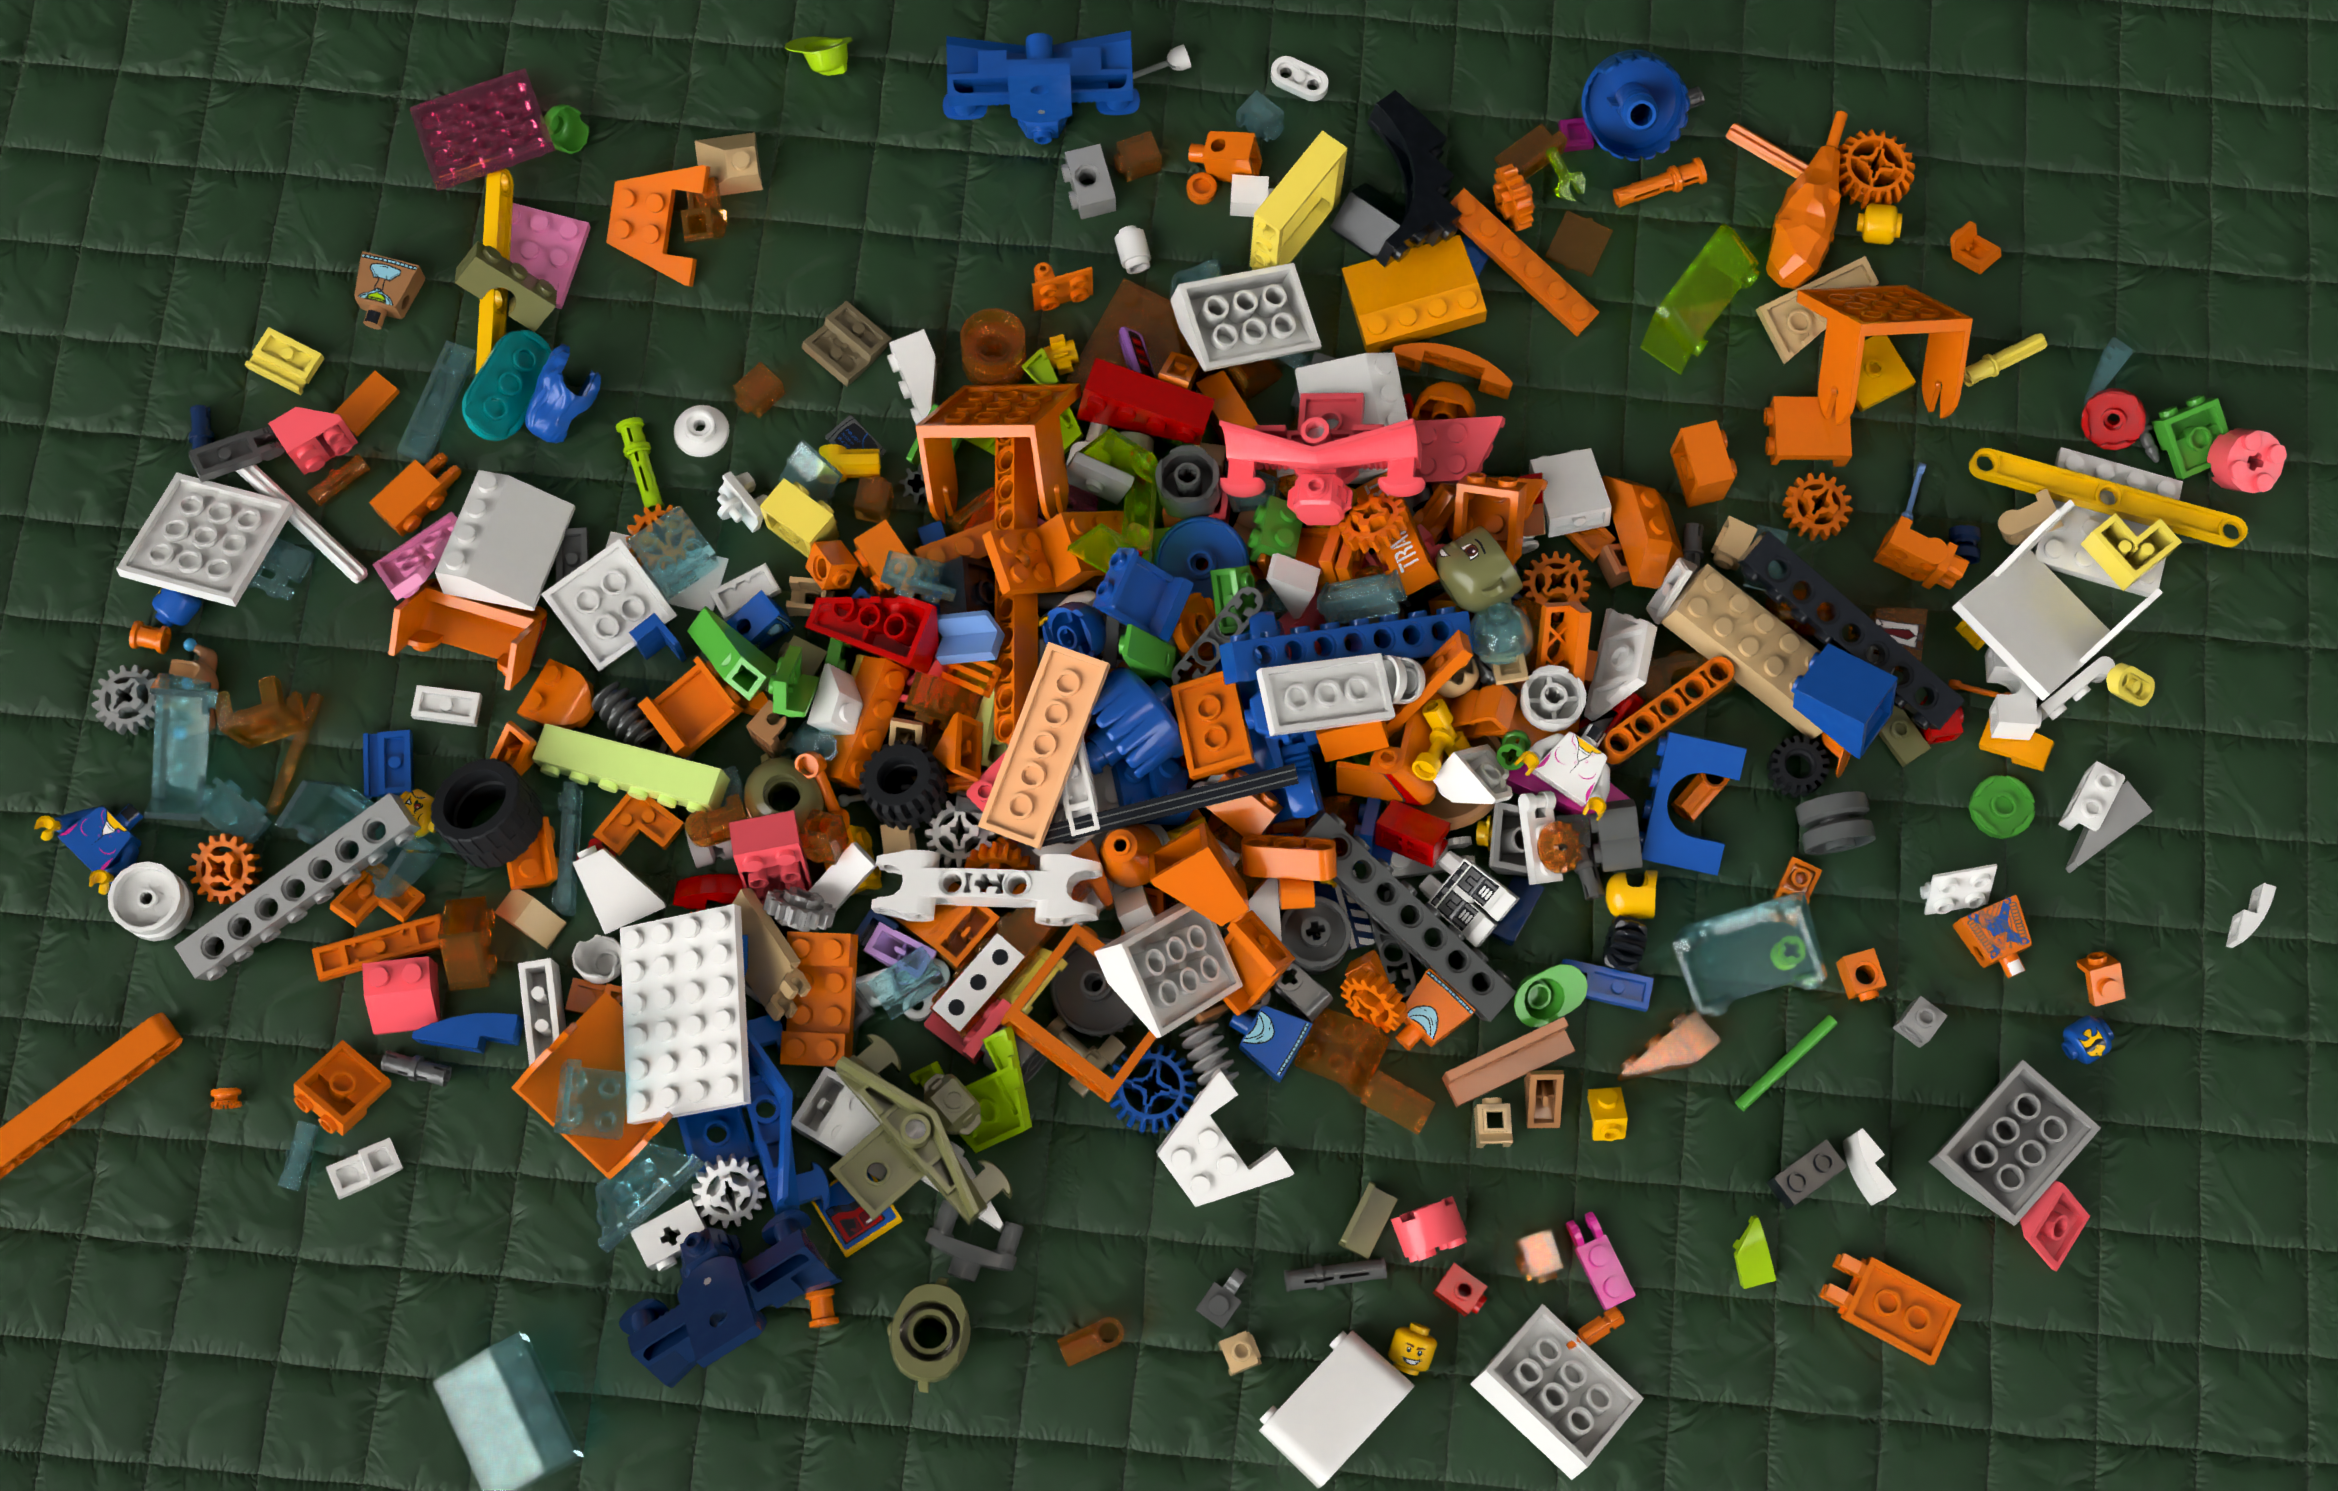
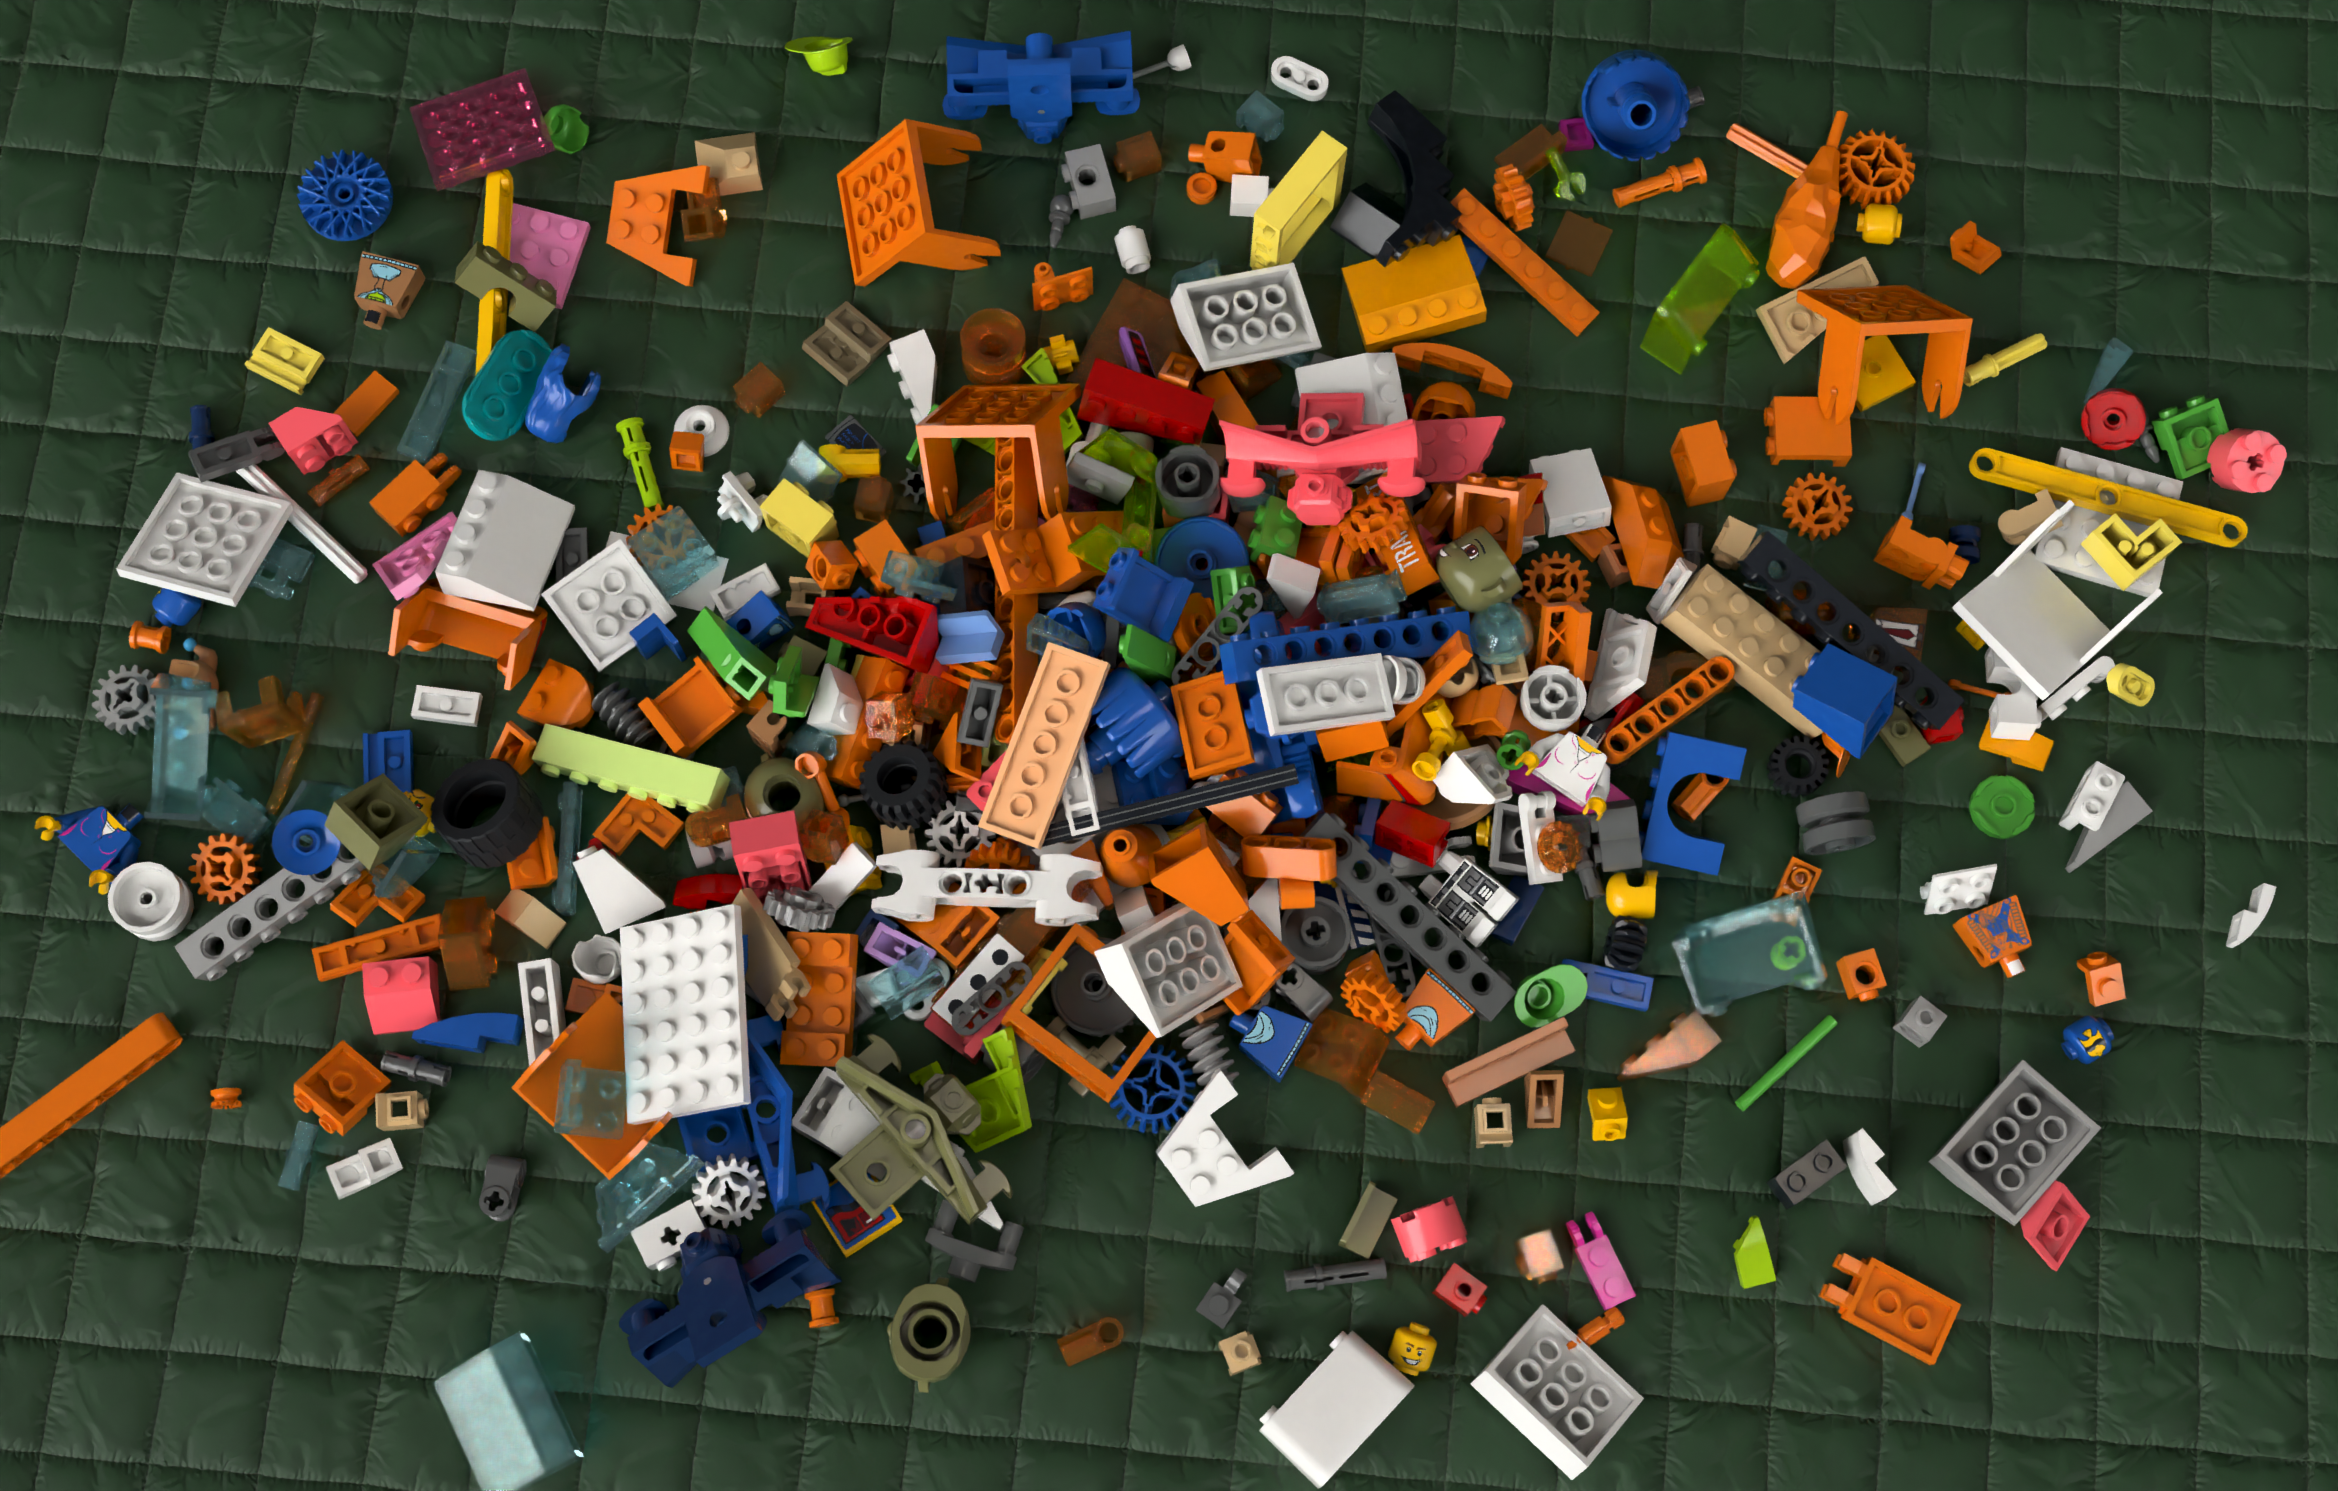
(299, 858): none -> blue dish
(345, 196): none -> blue wheel
(375, 821): none -> olive slope
(417, 1111): none -> tan window
(502, 1181): none -> dark grey piece
(687, 451): none -> orange slope
(889, 716): none -> clear orange brick
(890, 205): none -> orange piece
(966, 1008): none -> dark grey beam
(980, 712): none -> dark grey slope
(1044, 630): none -> clear light blue slope
(1060, 210): none -> dark grey bar

